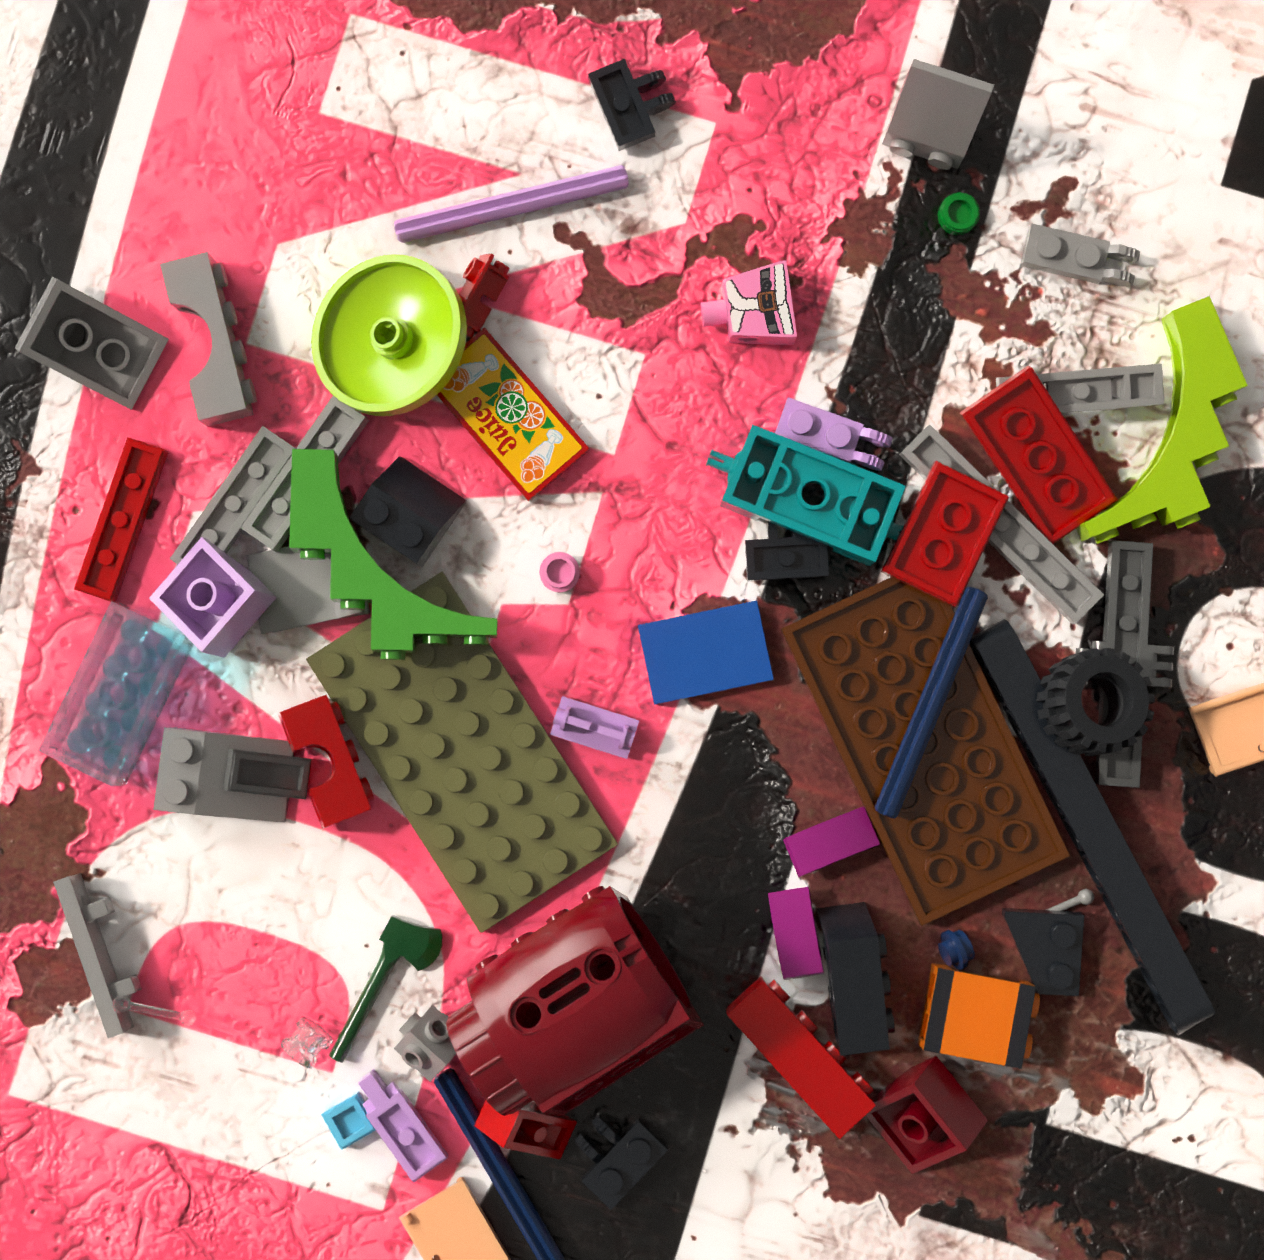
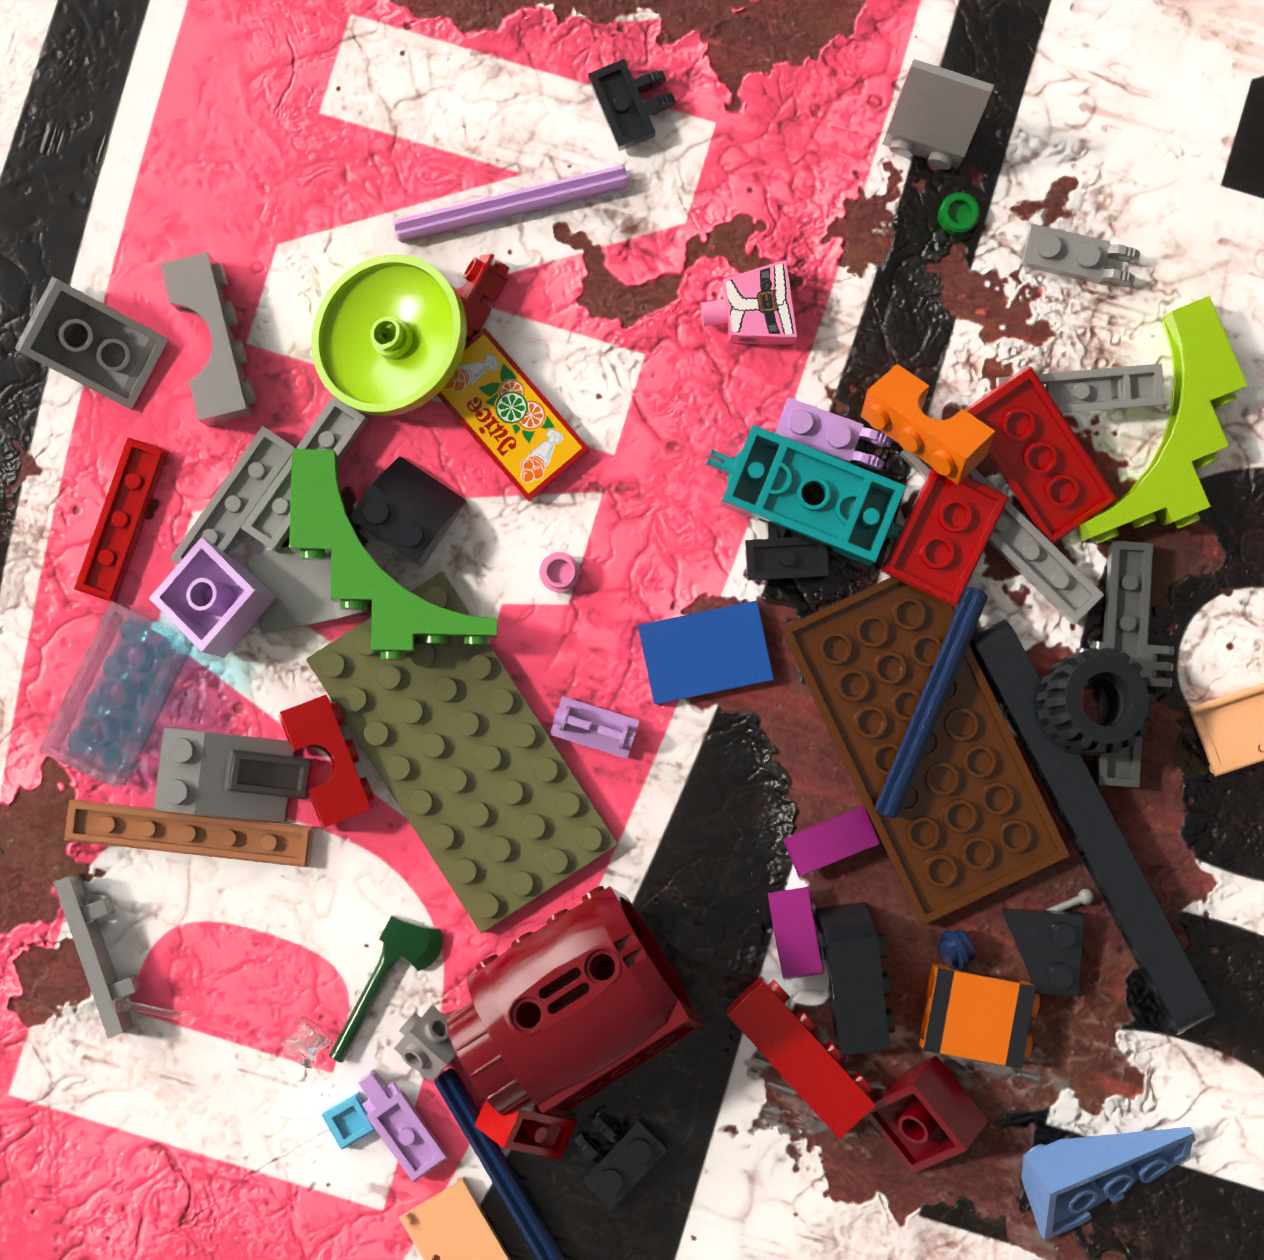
(189, 833): none -> nougat tile
(946, 445): none -> orange arch
(1082, 1172): none -> medium blue wedge

